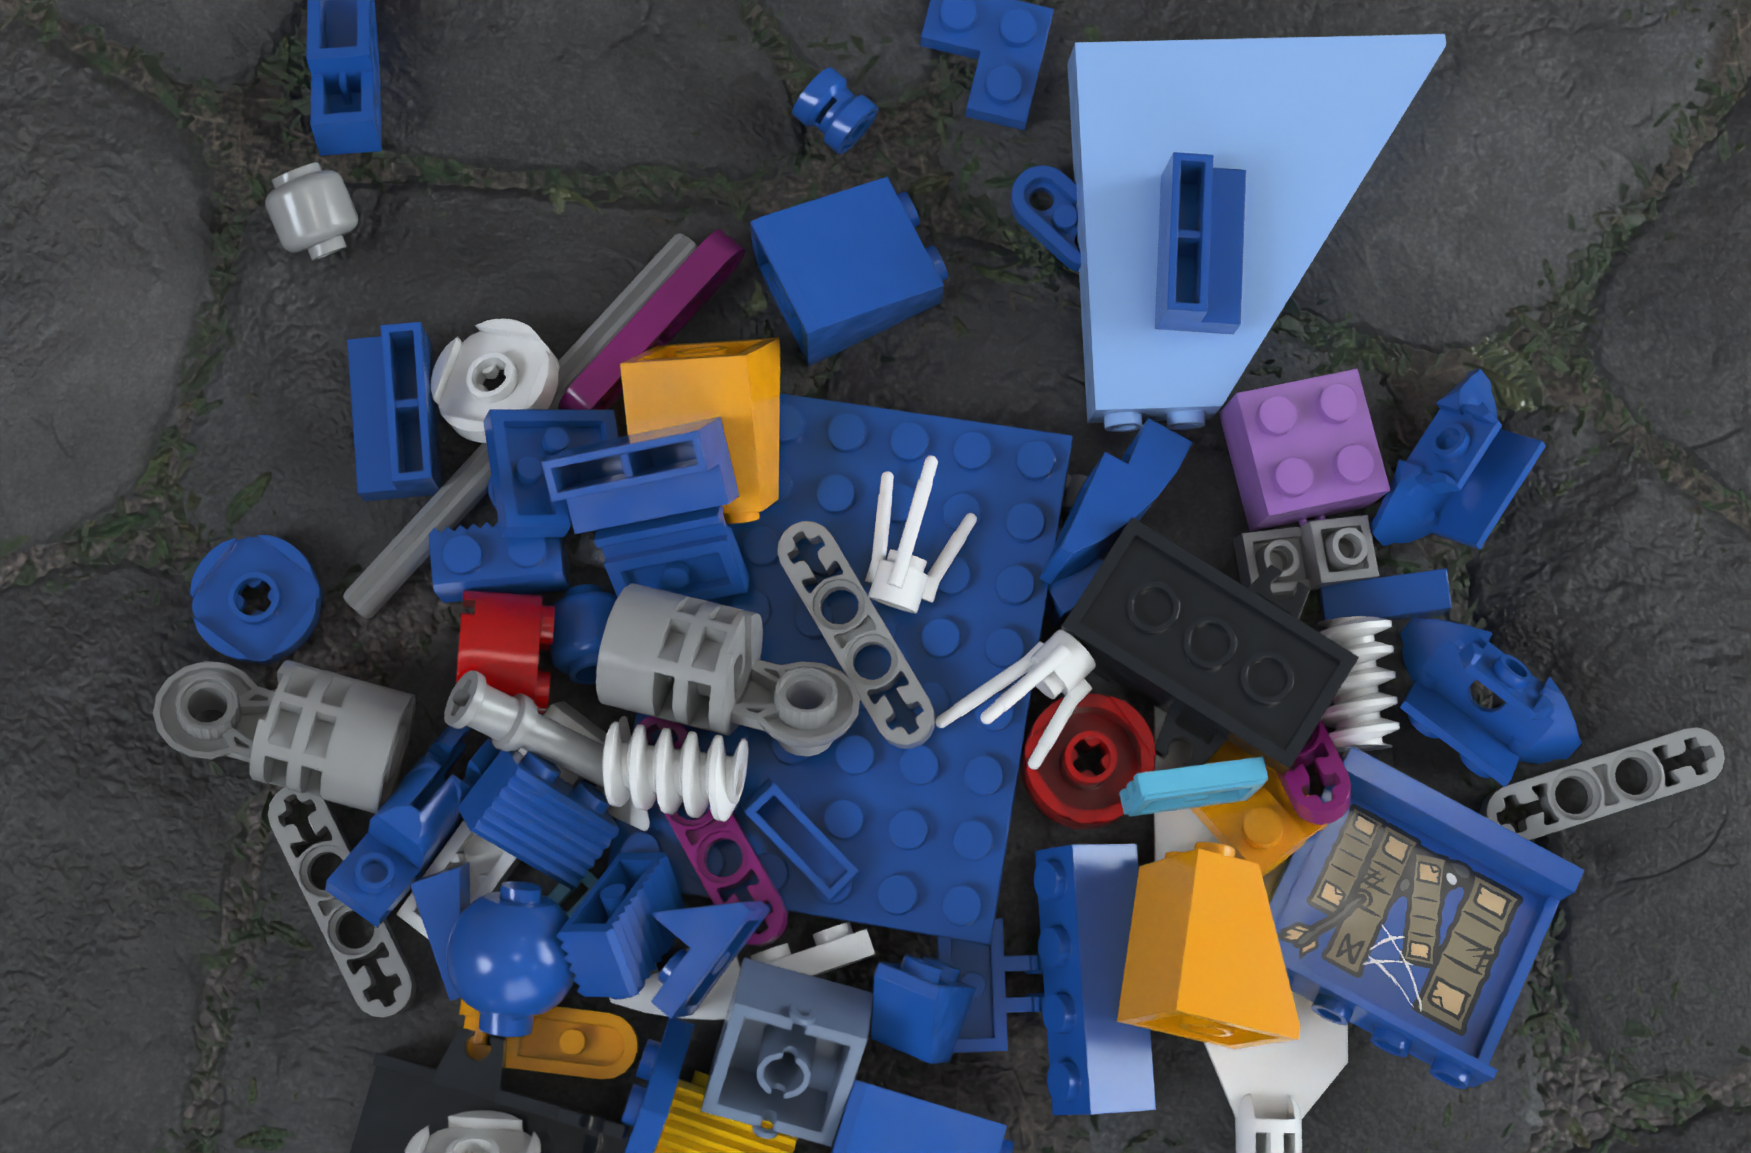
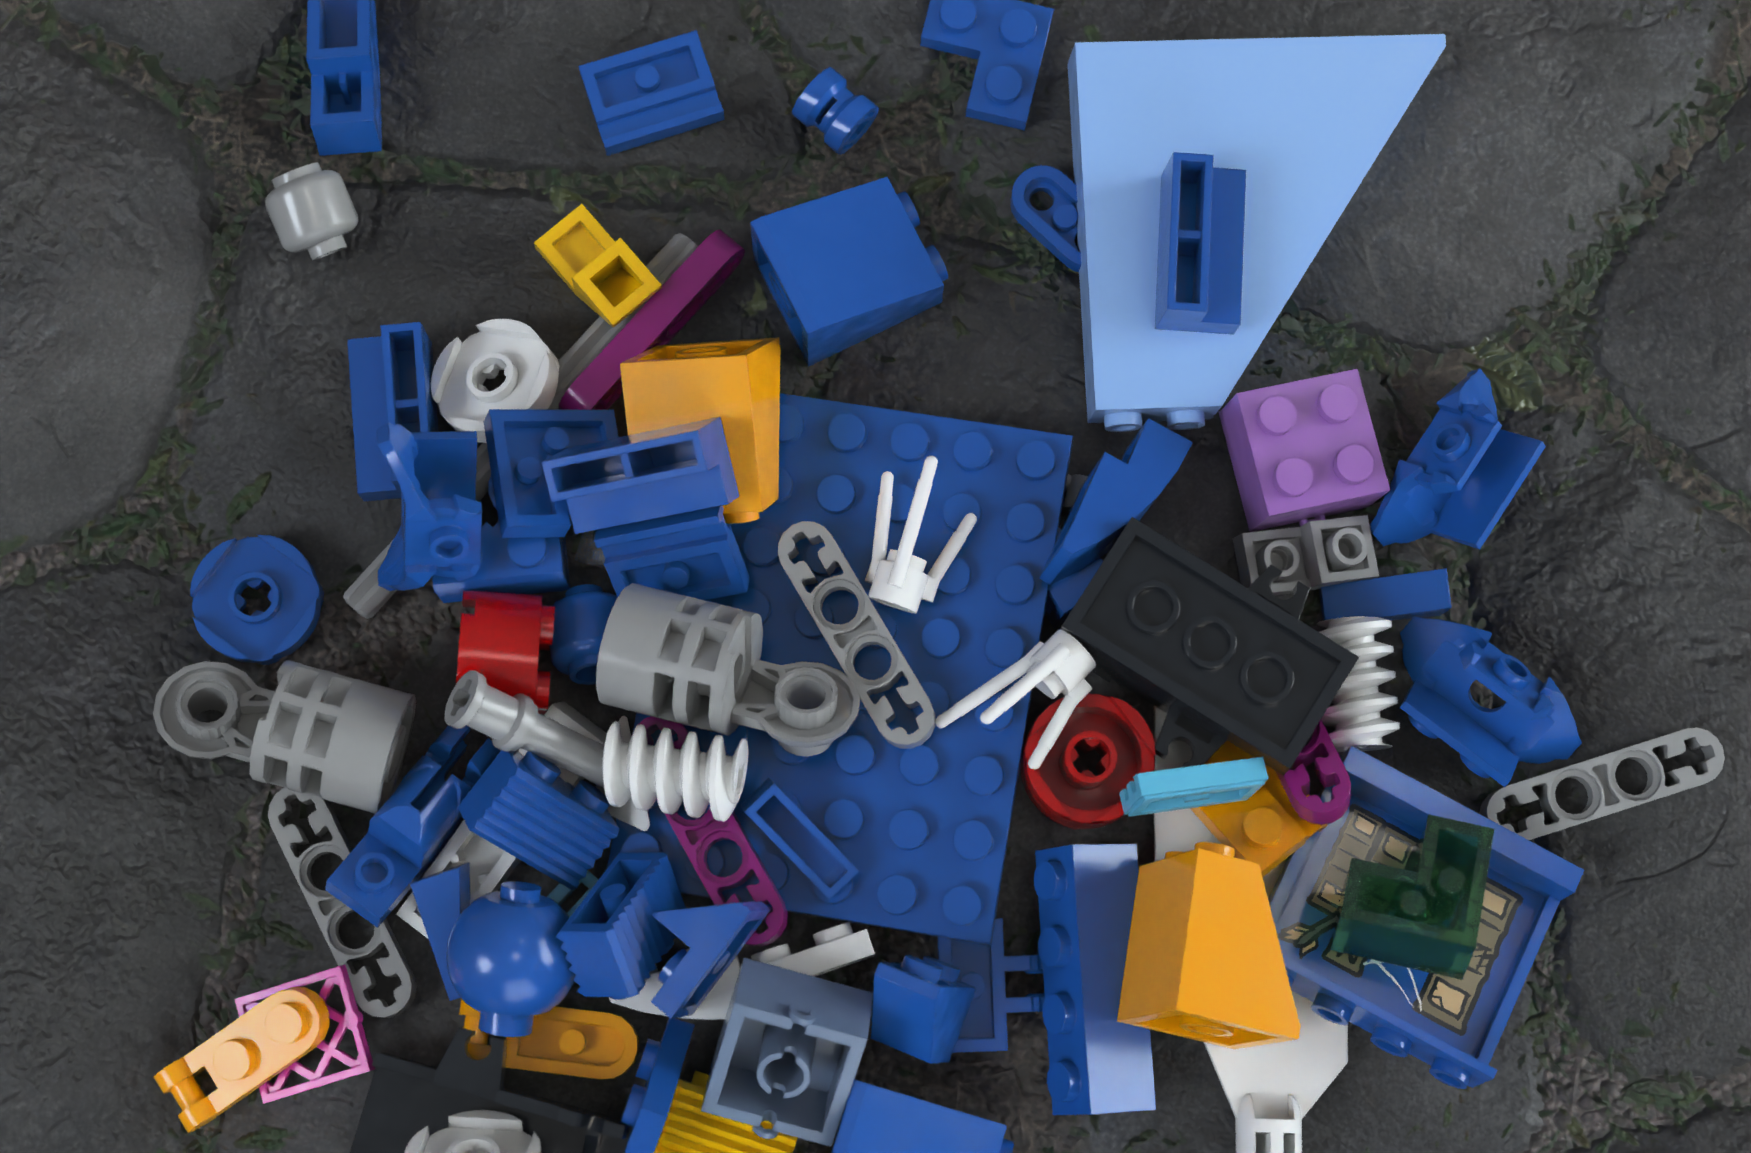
(246, 1054): none -> light orange plate
(351, 1019): none -> window
(437, 506): none -> blue piece
(596, 266): none -> yellow slope
(651, 92): none -> blue plate
(1422, 915): none -> brick

